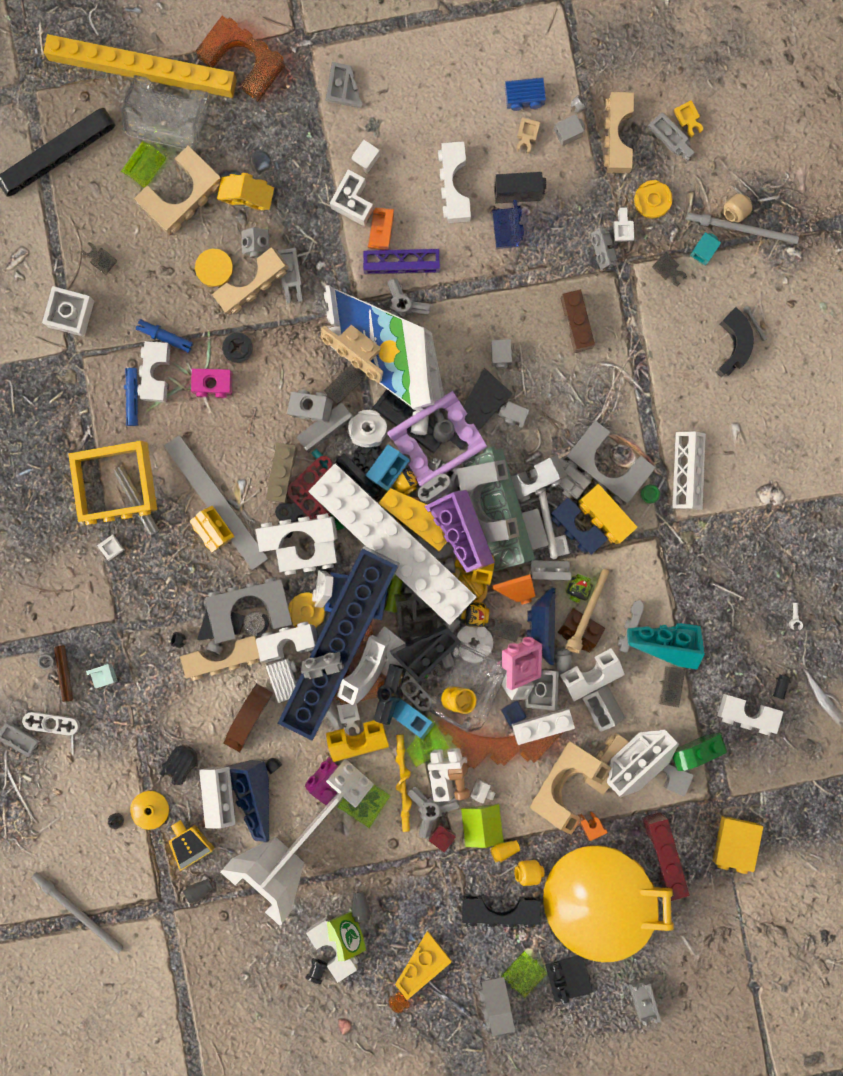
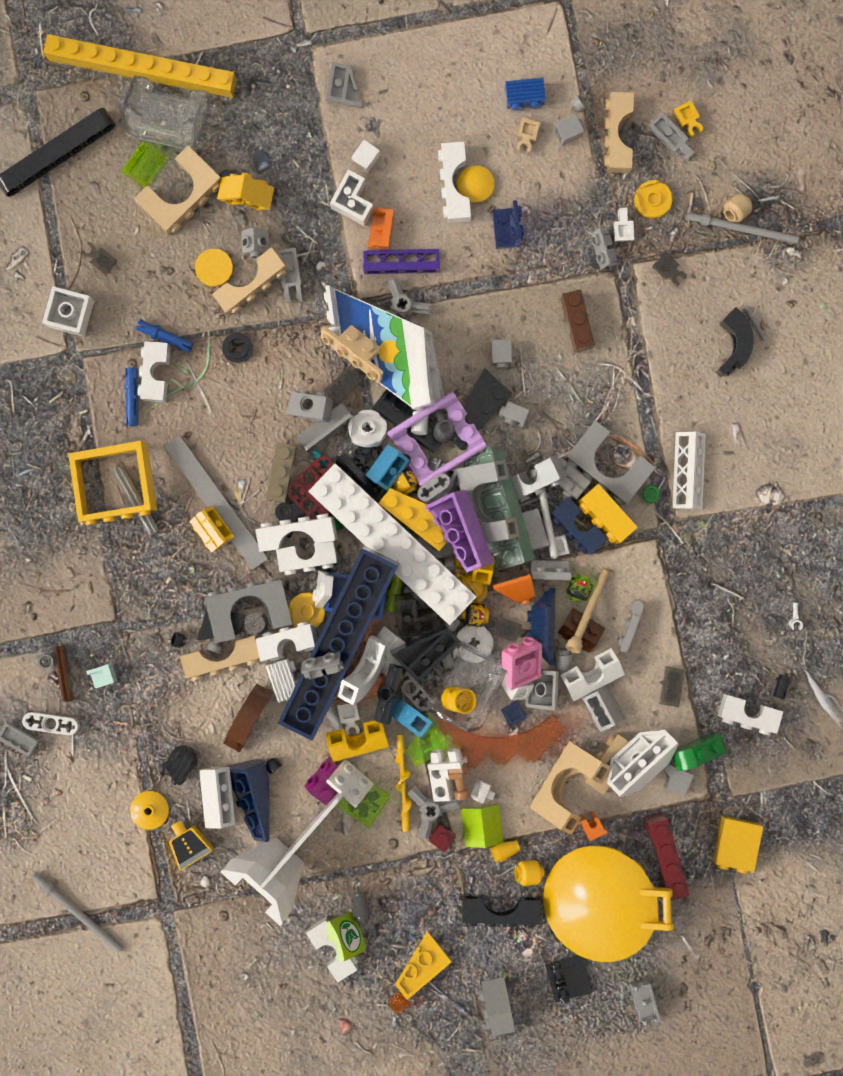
(111, 547): white tile -> none
(117, 825): black hinge -> none
(197, 891): dark grey cone -> none
(201, 377): dark pink brick -> none
(228, 35): clear orange arch -> none
(316, 971): black bush -> none
(476, 183): none -> yellow dish
(519, 187): black brick -> none
(524, 974): clear neon green piece -> none
(543, 726): white brick -> none
(677, 644): teal wedge -> none
(705, 248): teal brick -> none

